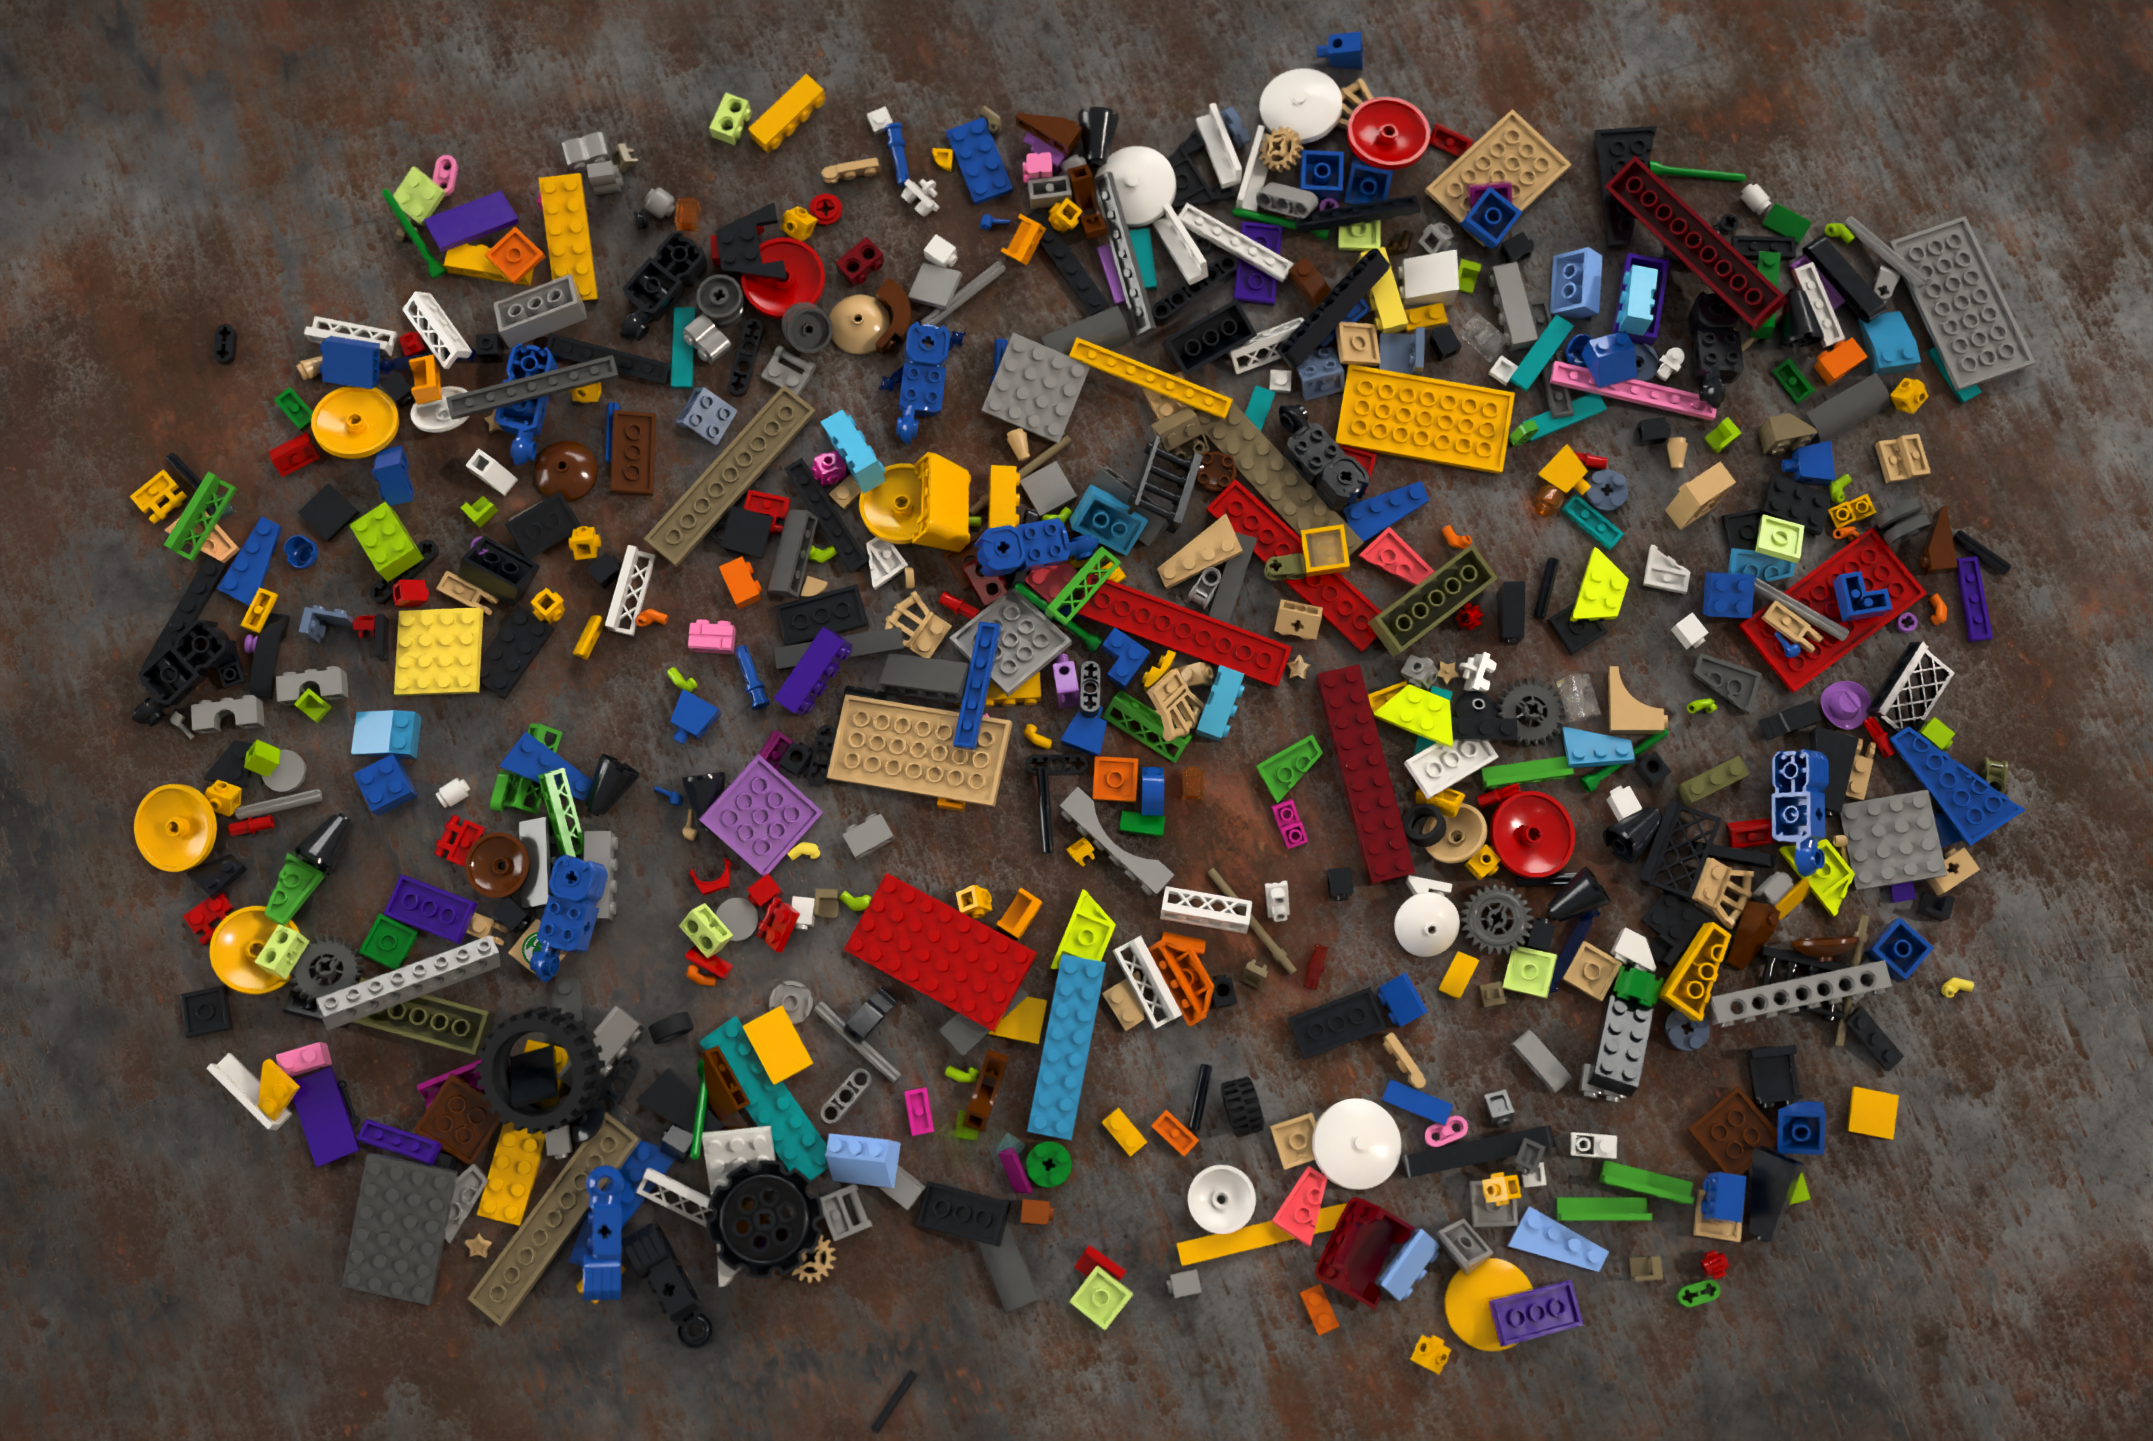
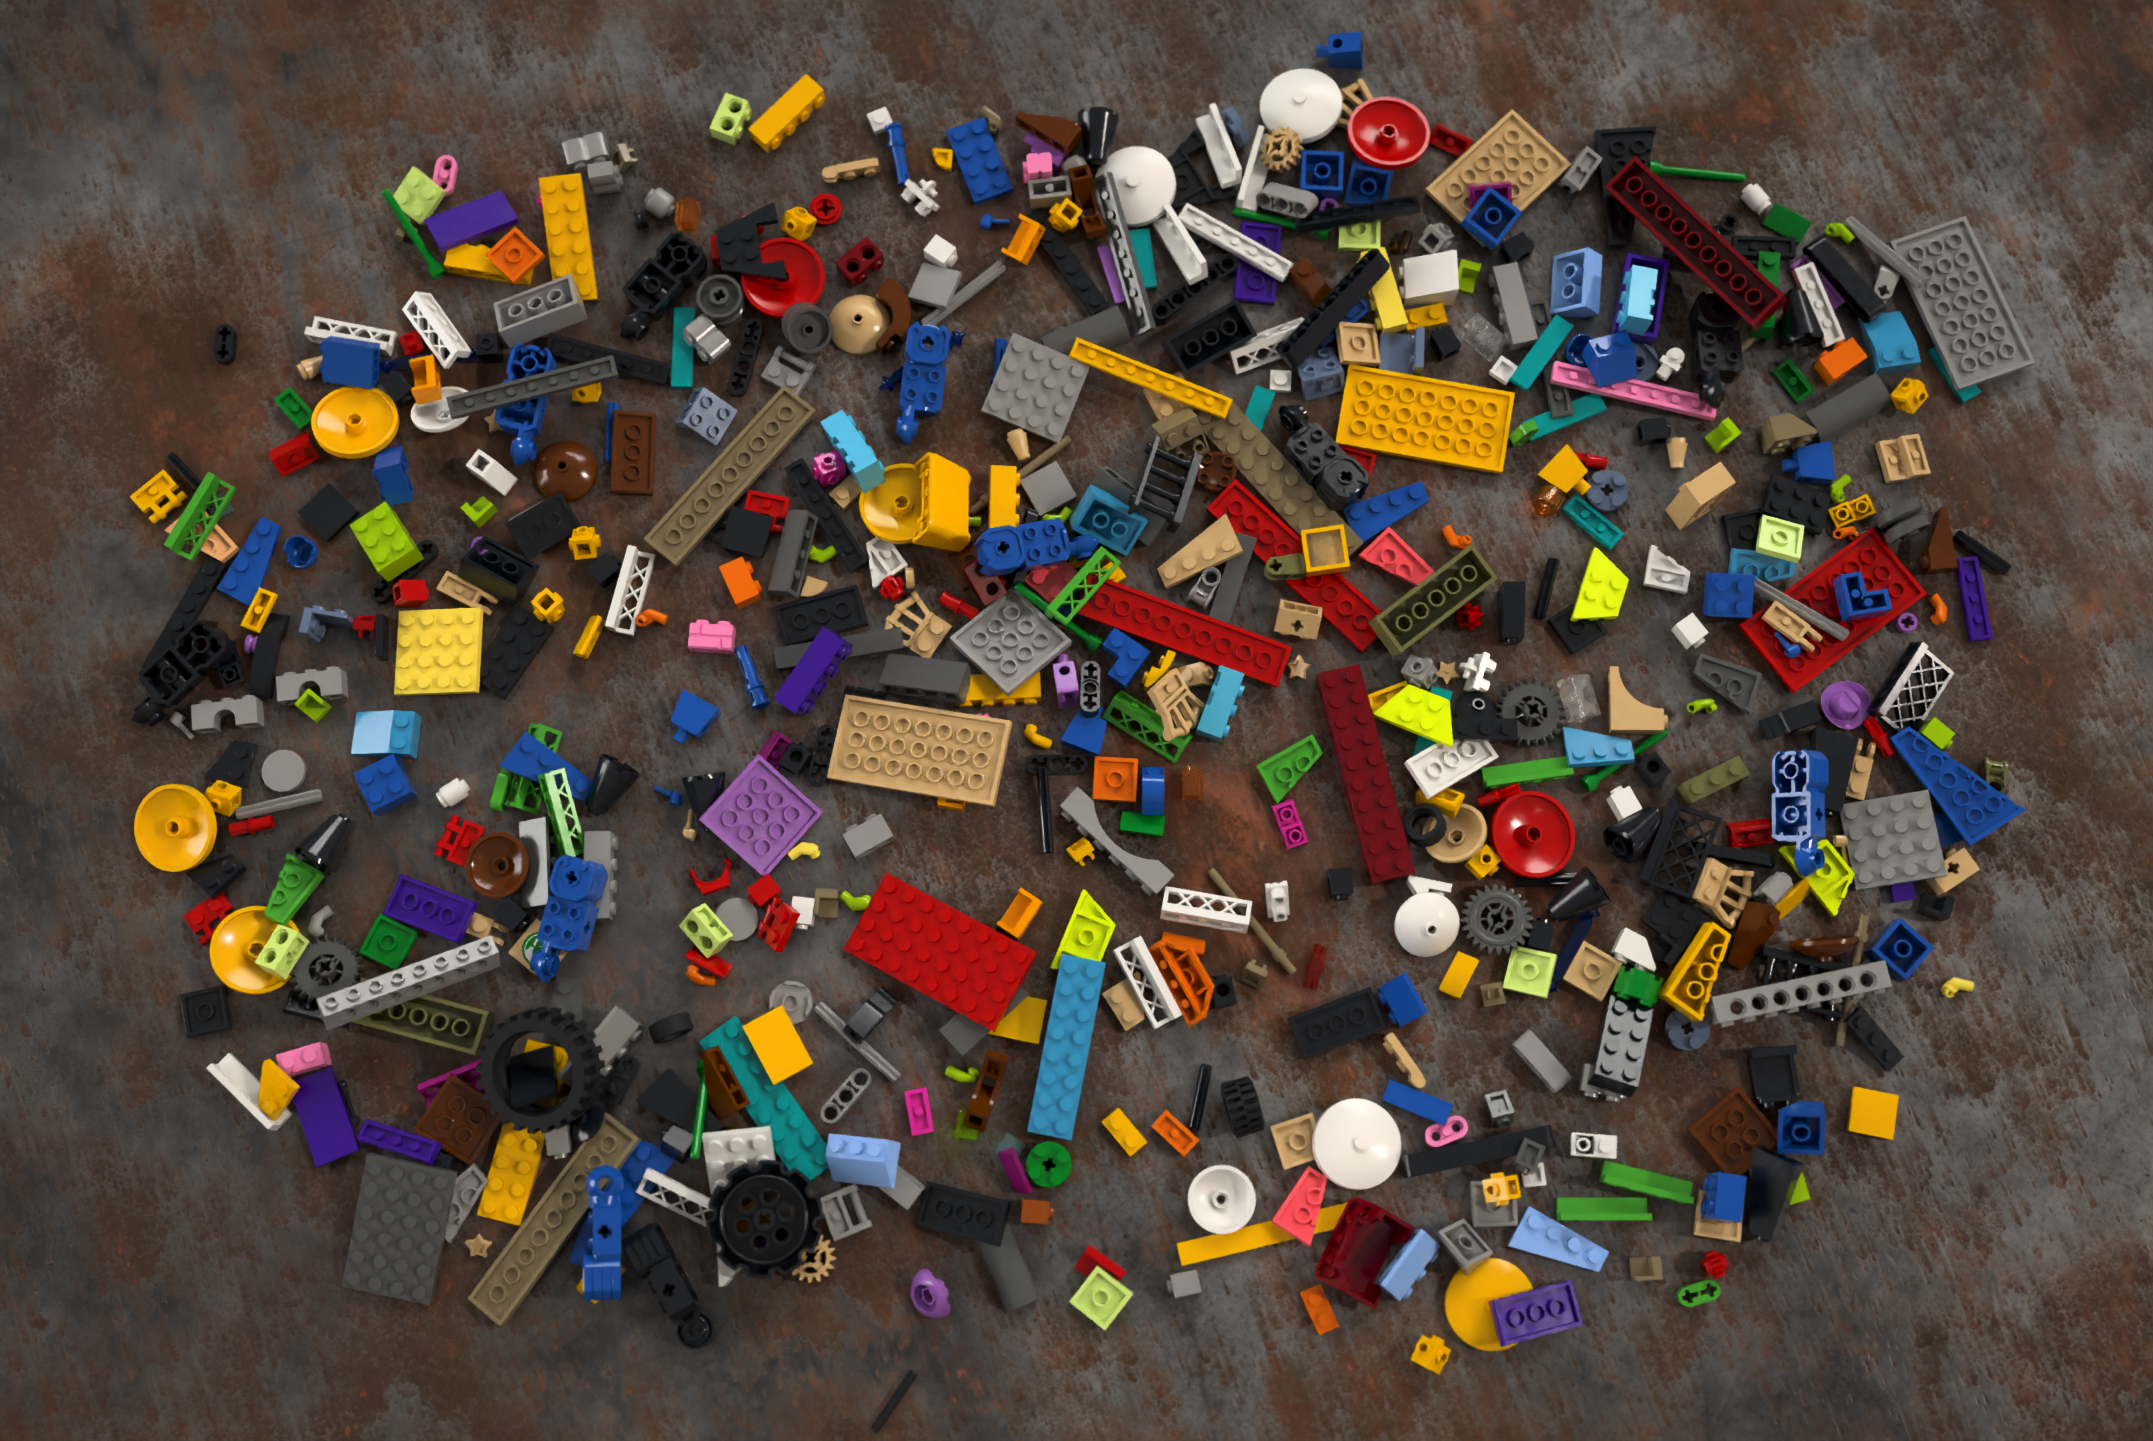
(262, 758): lime panel -> none
(317, 919): none -> light grey arm
(679, 681): lime arm -> none
(892, 588): none -> red gear
(929, 1295): none -> medium lavender hat
(974, 901): yellow brick -> none
(977, 686): blue tile -> none
(1580, 170): none -> light grey hinge

